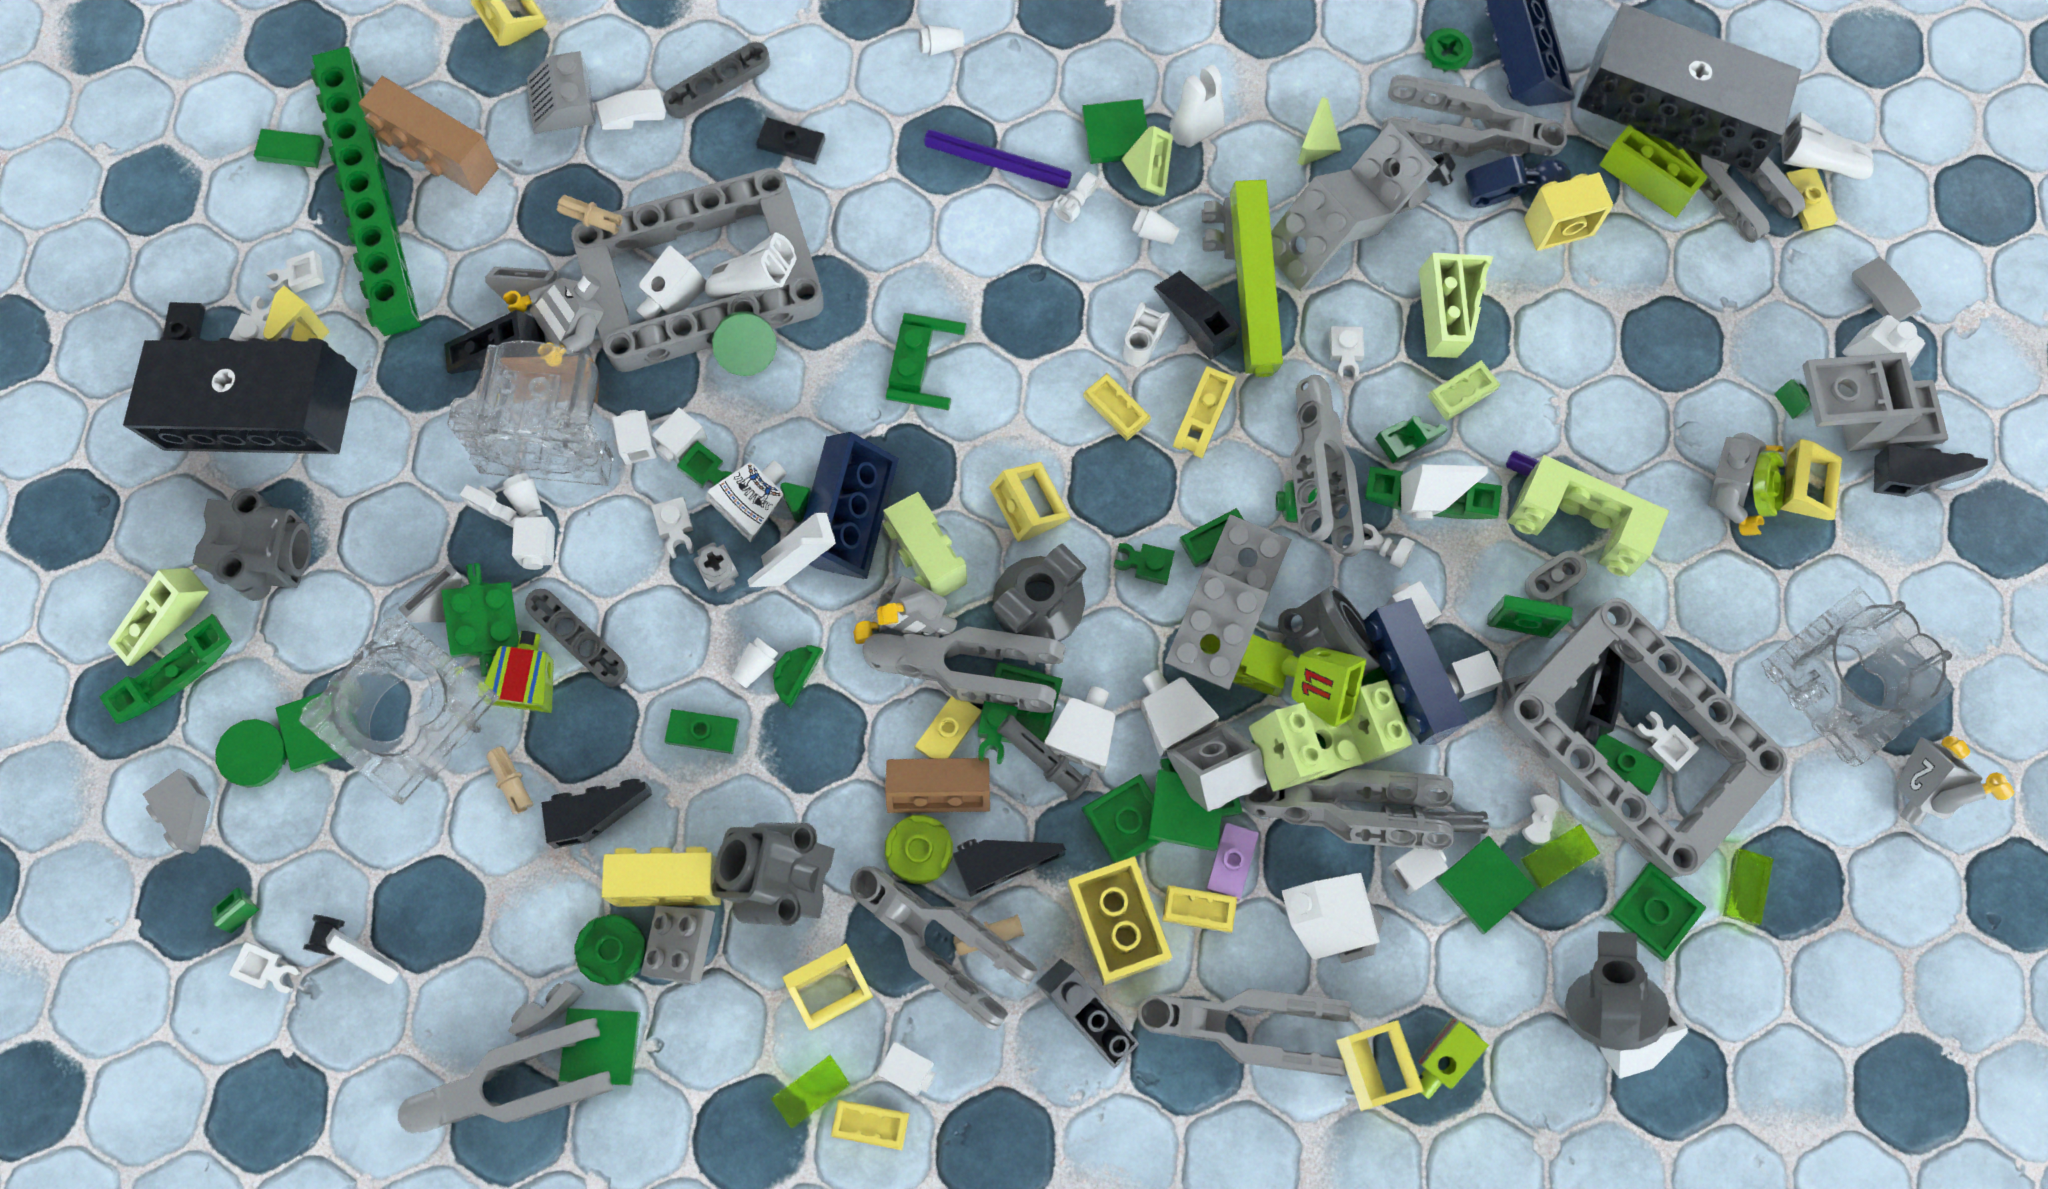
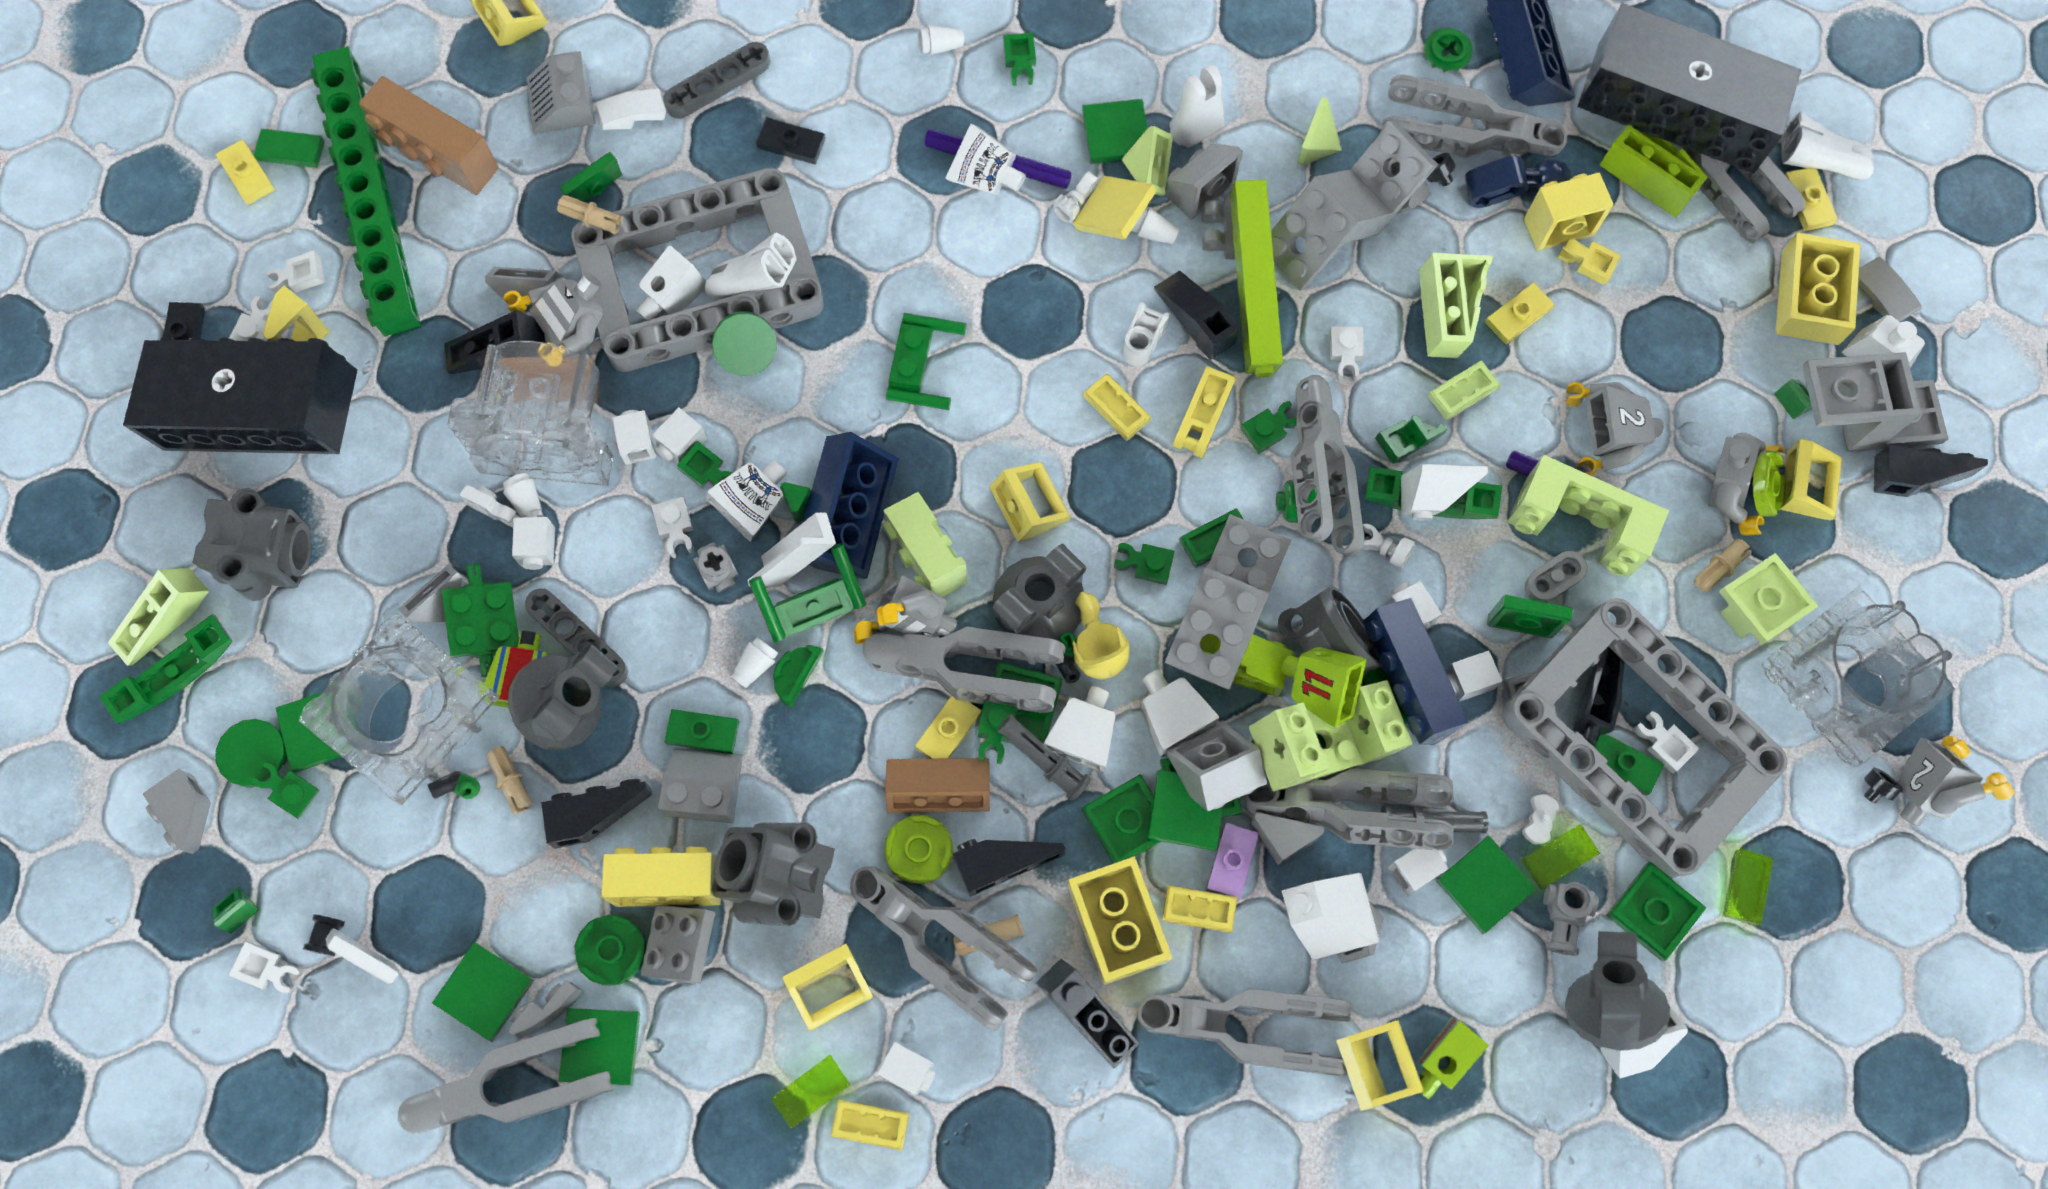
(245, 172): none -> light yellow plate
(288, 793): none -> green plate
(457, 783): none -> arm
(483, 992): none -> green tile
(538, 699): none -> dark grey piece
(592, 179): none -> green plate
(700, 786): none -> light grey slope
(812, 605): none -> green plate
(984, 163): none -> white torso
(1020, 55): none -> green plate
(1067, 668): none -> black arm
(1100, 648): none -> light yellow piece
(1114, 207): none -> light yellow tile
(1203, 178): none -> light grey slope
(1268, 429): none -> green plate
(1284, 836): none -> light grey slope
(1519, 313): none -> light yellow plate
(1567, 919): none -> light grey connector
(1595, 261): none -> light yellow plate
(1618, 423): none -> light grey torso
(1722, 565): none -> tan axle
(1765, 601): none -> yellowish green panel
(1818, 288): none -> light yellow brick
(1881, 785): none -> black tile

